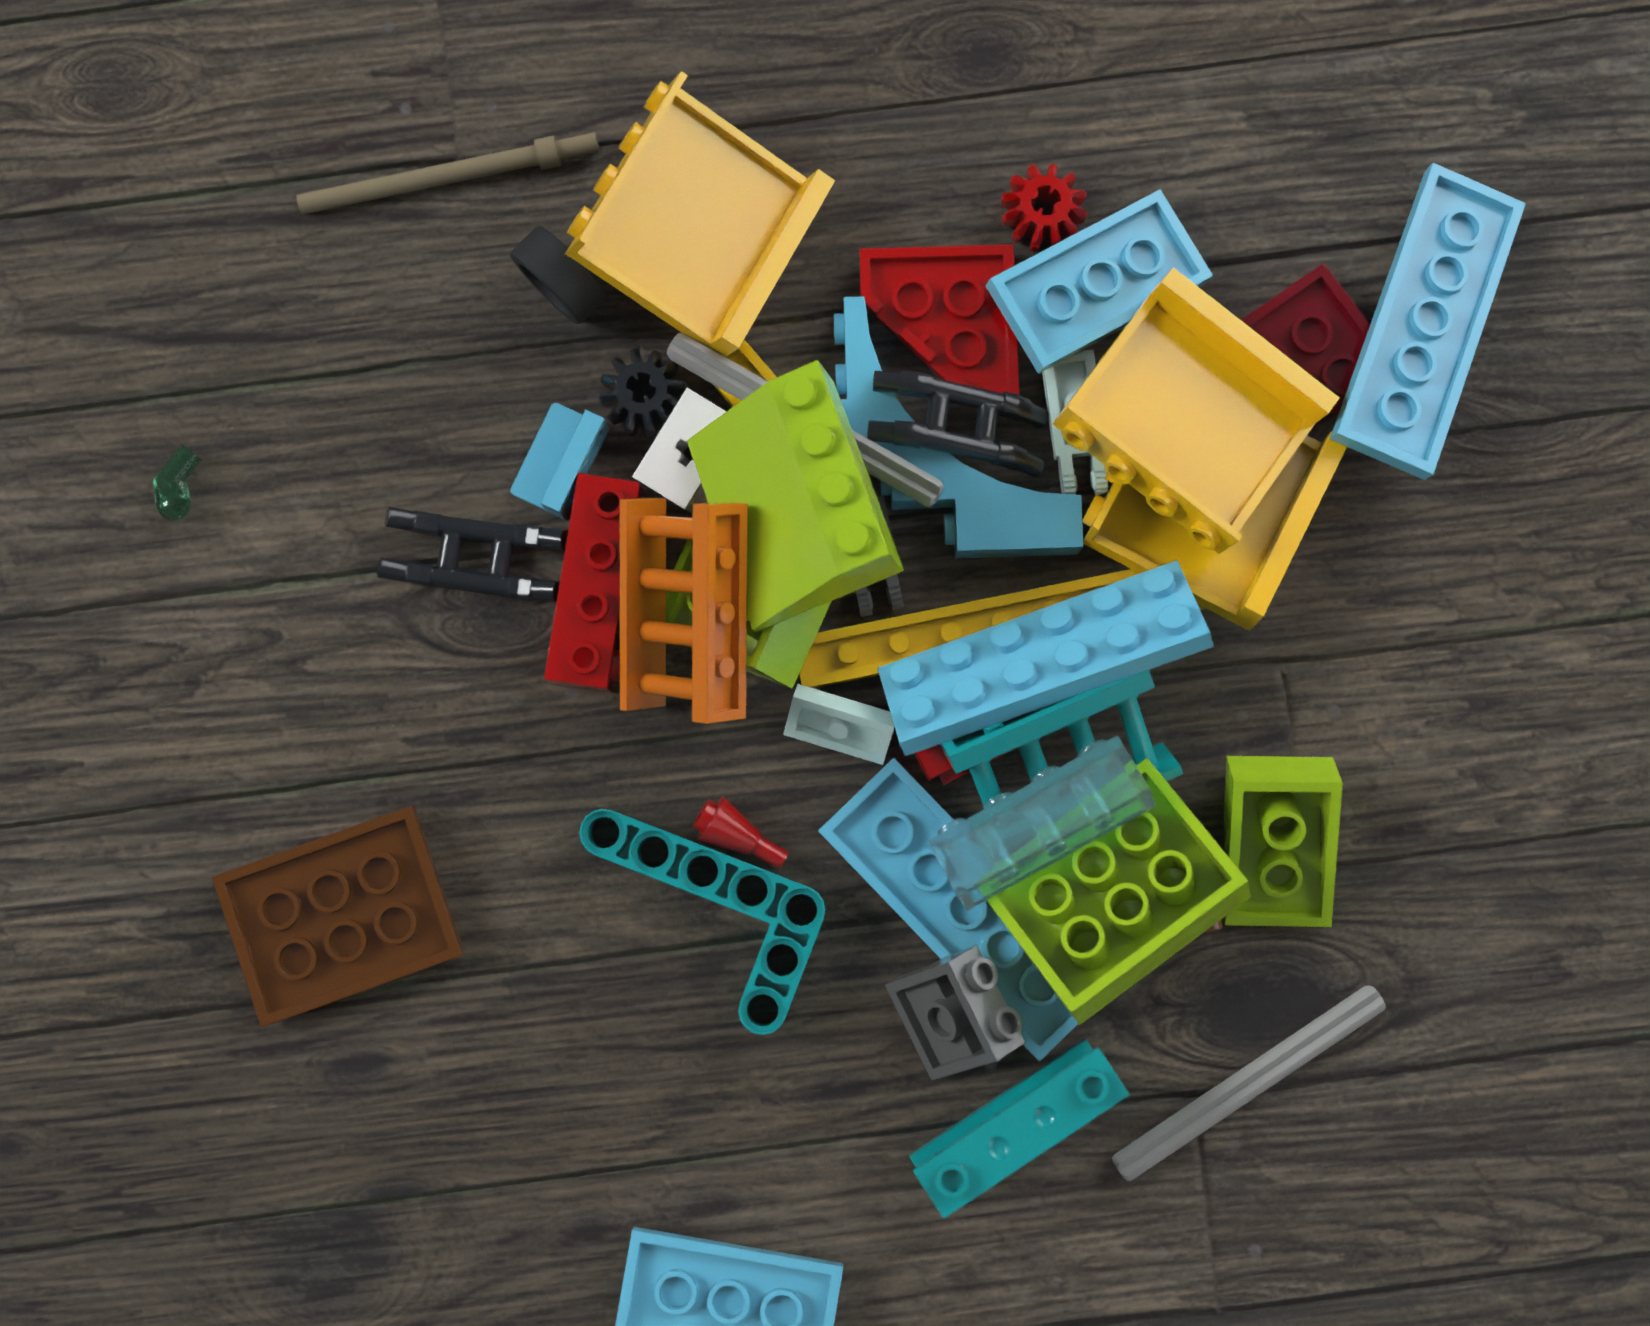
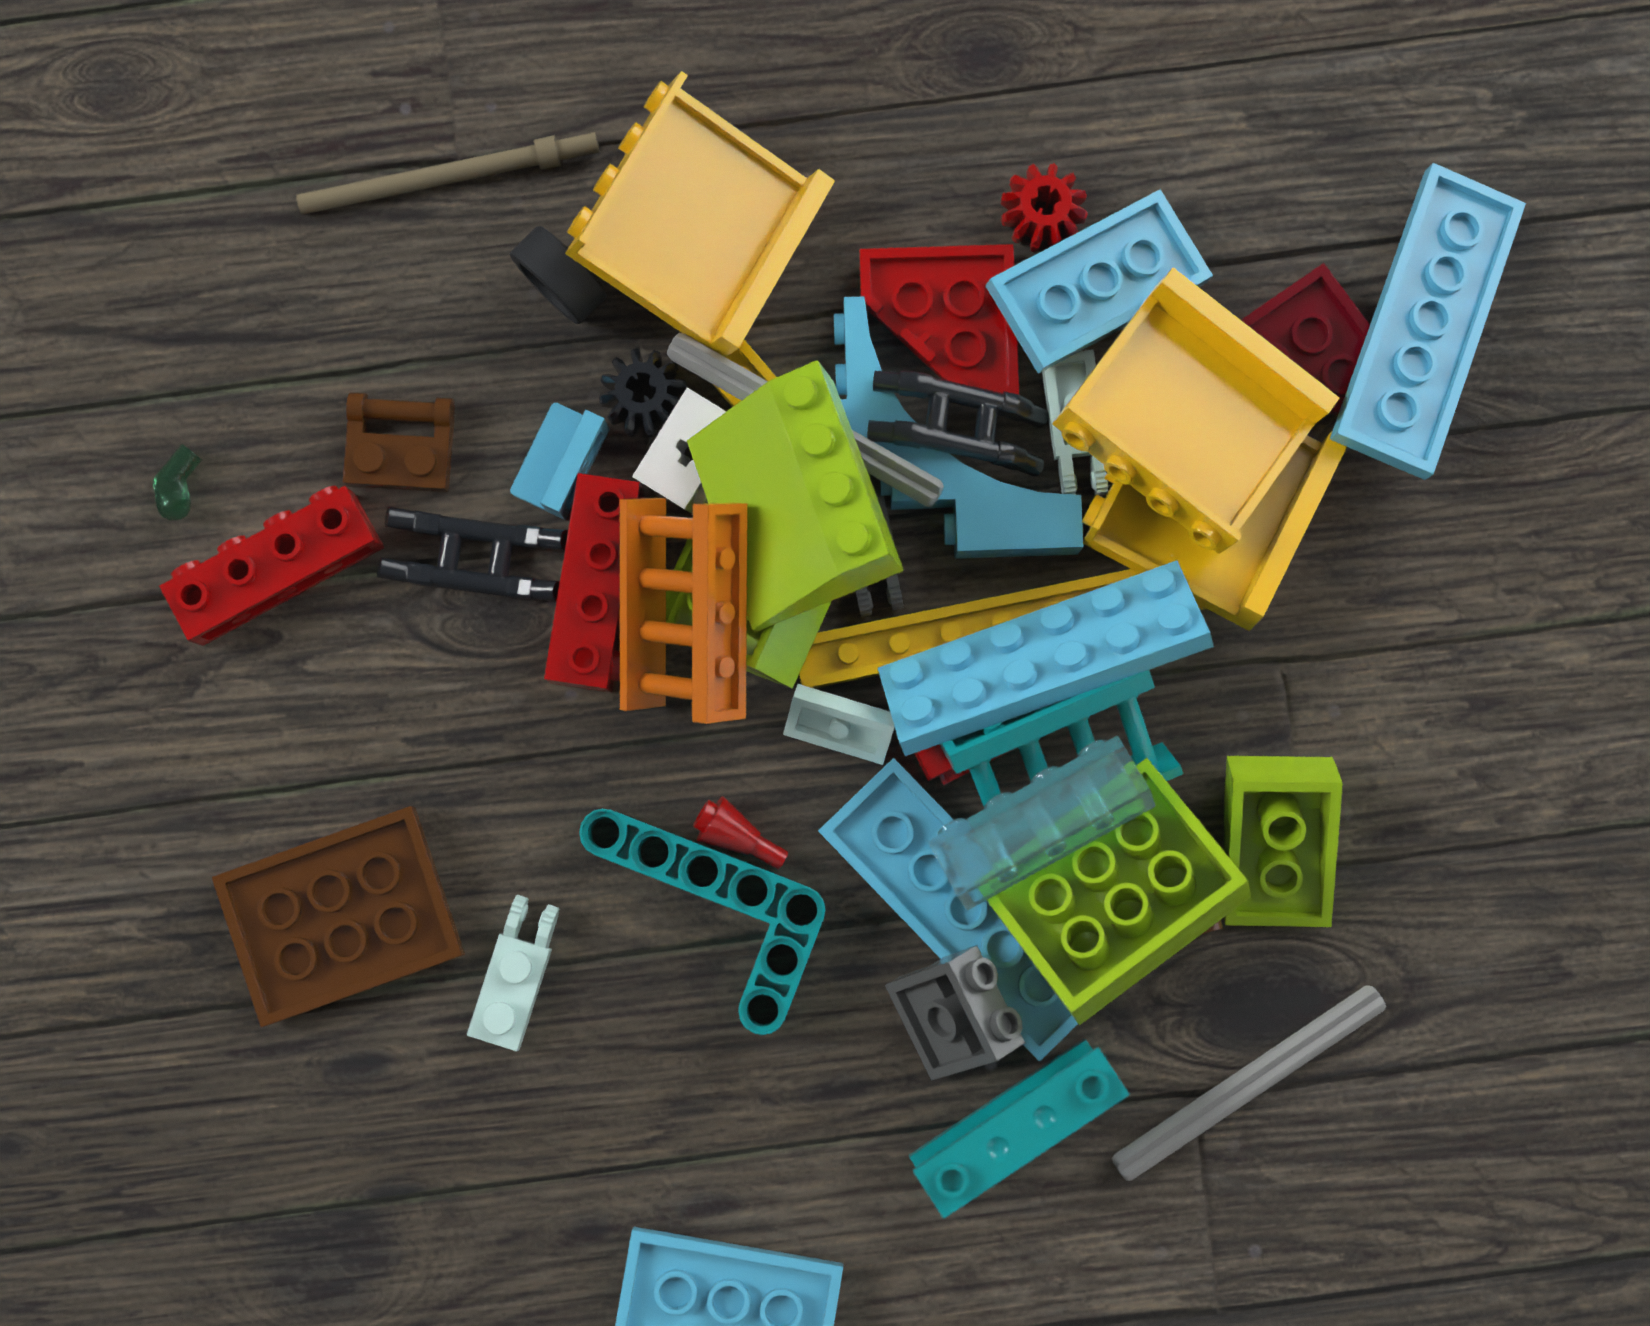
(270, 565): none -> red brick
(398, 460): none -> reddish brown plate
(513, 979): none -> light aqua hinge

